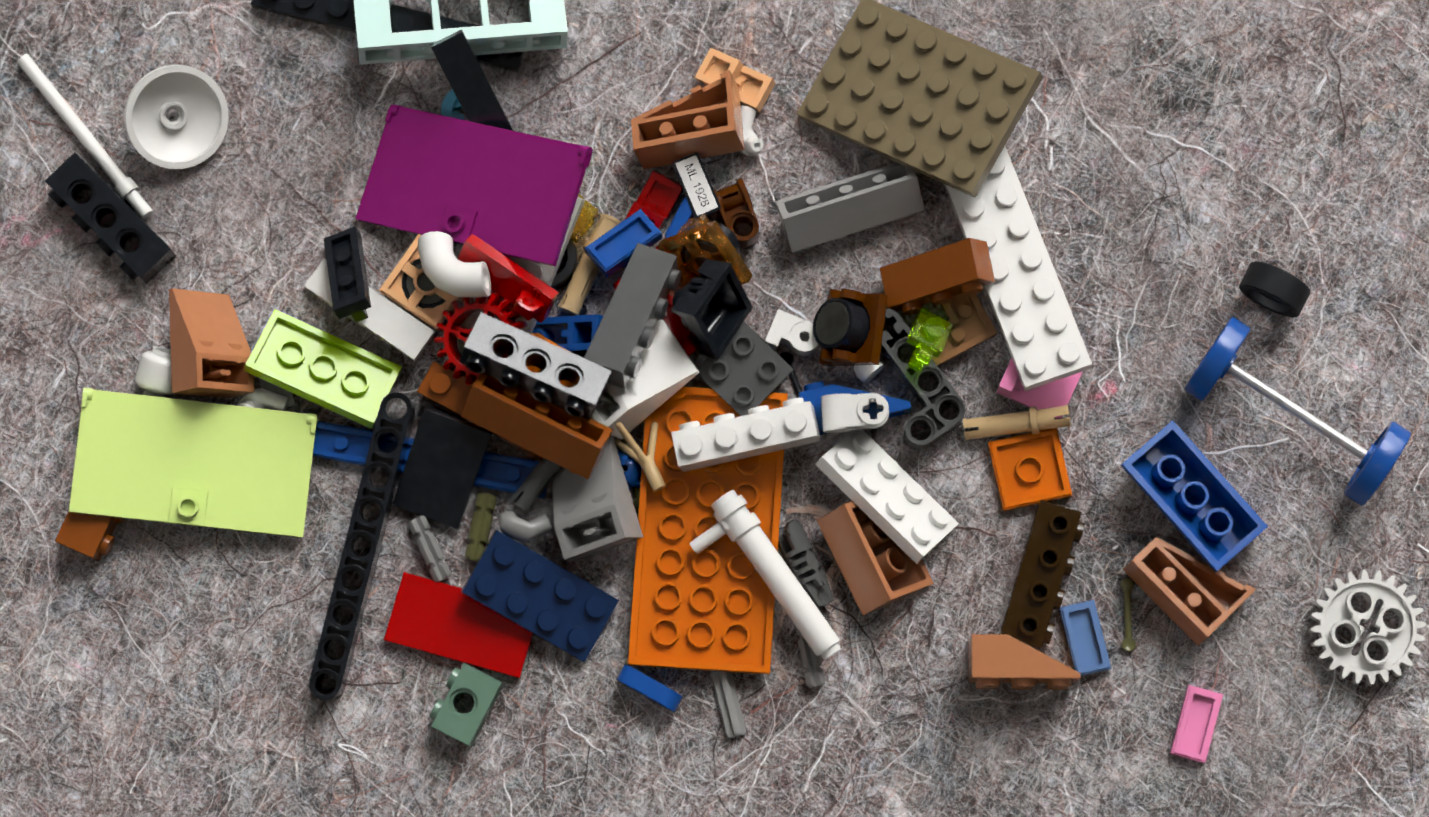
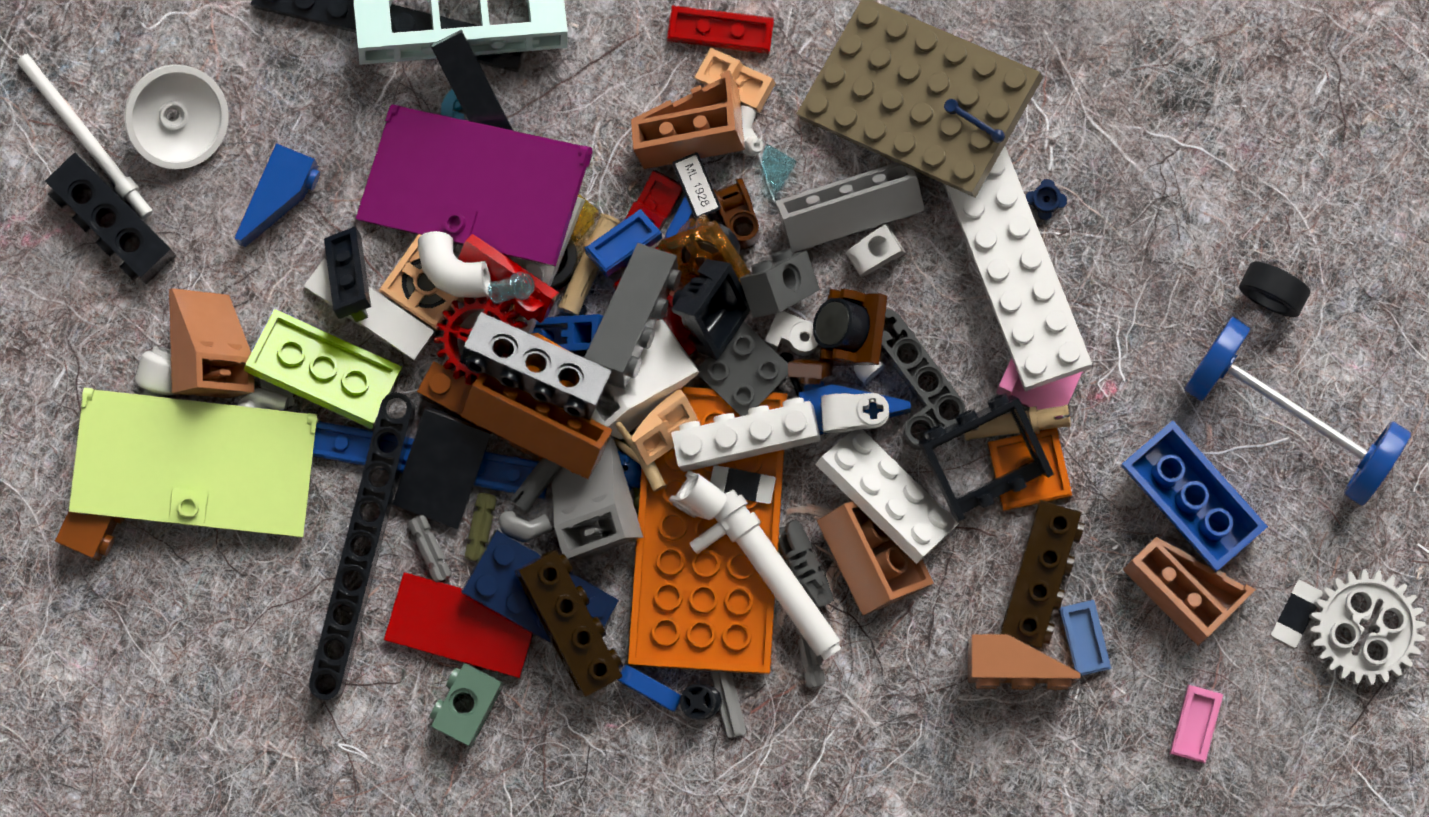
(280, 189): none -> blue slope
(518, 286): none -> clear light blue pin
(568, 622): none -> dark brown brick
(654, 433): none -> light nougat slope
(693, 701): none -> black wheel
(699, 497): none -> white piece
(720, 29): none -> red tile
(751, 485): none -> sticker
(776, 167): none -> clear light blue tile
(779, 282): none -> dark grey brick
(810, 370): none -> reddish brown plate
(875, 251): none -> white leg
(929, 337): clear neon green plate -> none
(937, 275): dark orange brick -> none
(952, 107): none -> dark blue hinge
(969, 327): medium nougat plate -> none
(1013, 480): none -> black window
(1046, 189): none -> dark blue plate
(1128, 643): olive hinge -> none
(1296, 613): none -> sticker

